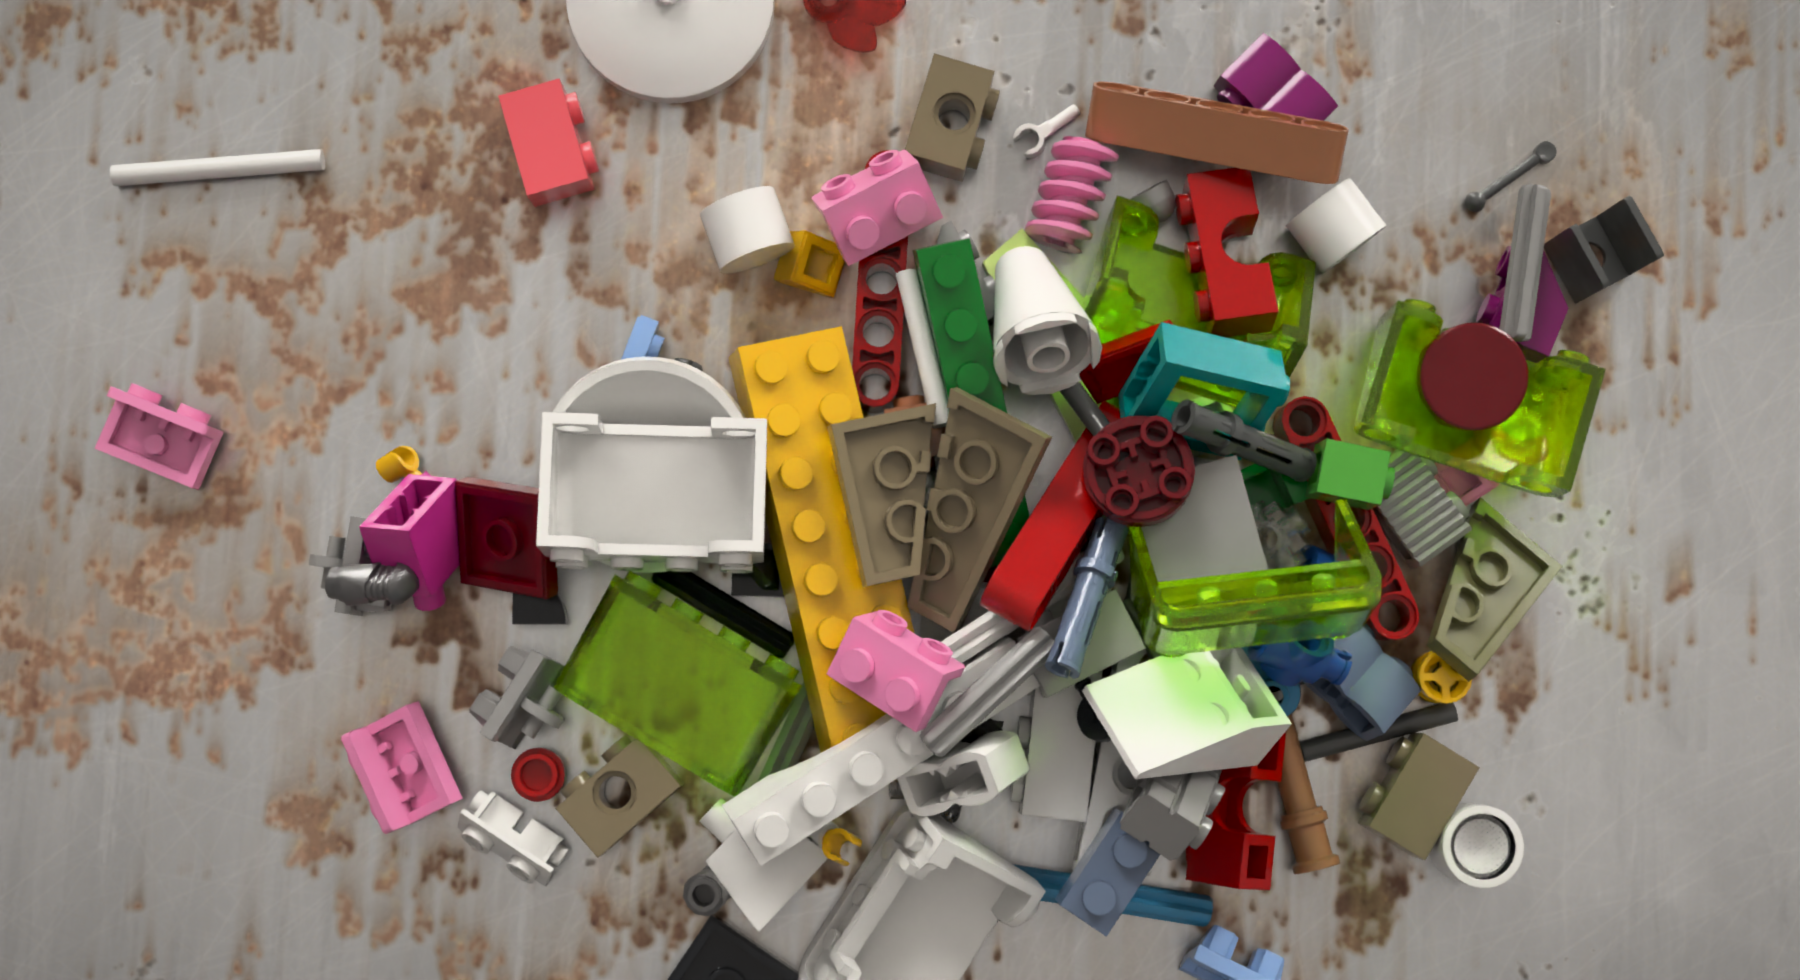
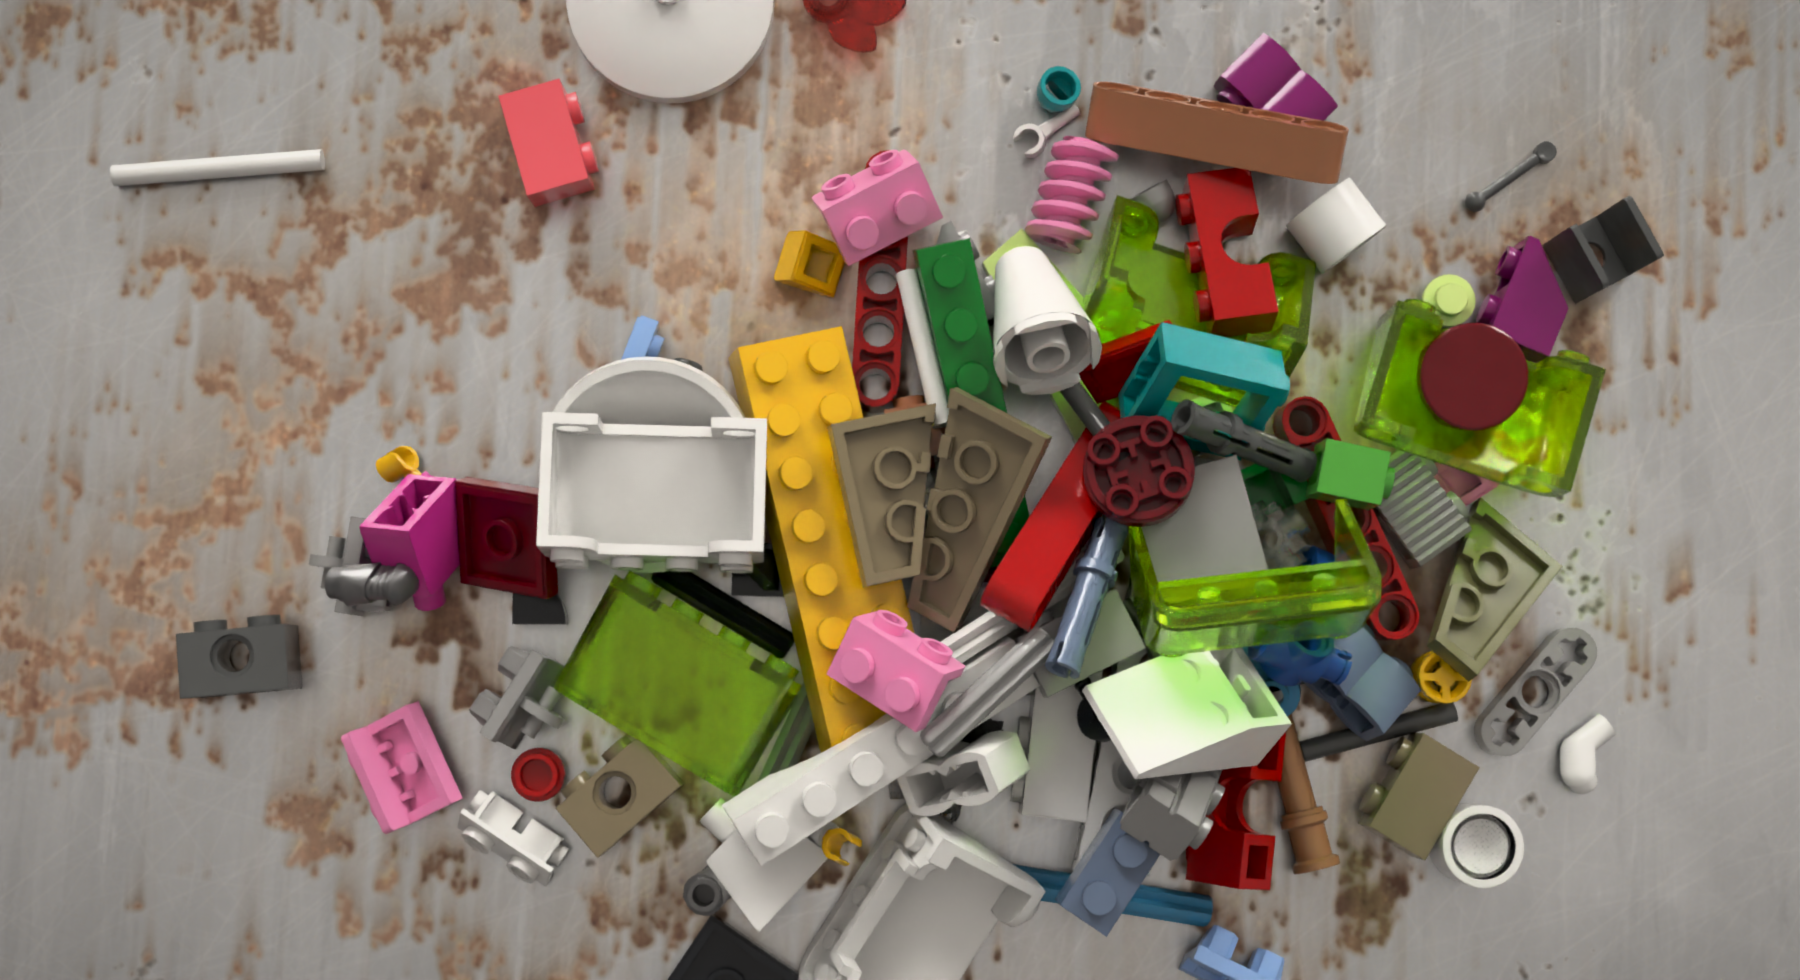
(159, 439): bright pink bracket -> none
(206, 664): none -> dark grey brick
(747, 229): white piece -> none
(952, 87): dark tan brick -> none
(1063, 84): none -> teal hinge
(1452, 299): none -> yellowish green plate
(1525, 261): light grey axle -> none
(1549, 653): none -> light grey beam
(1578, 754): none -> white arm

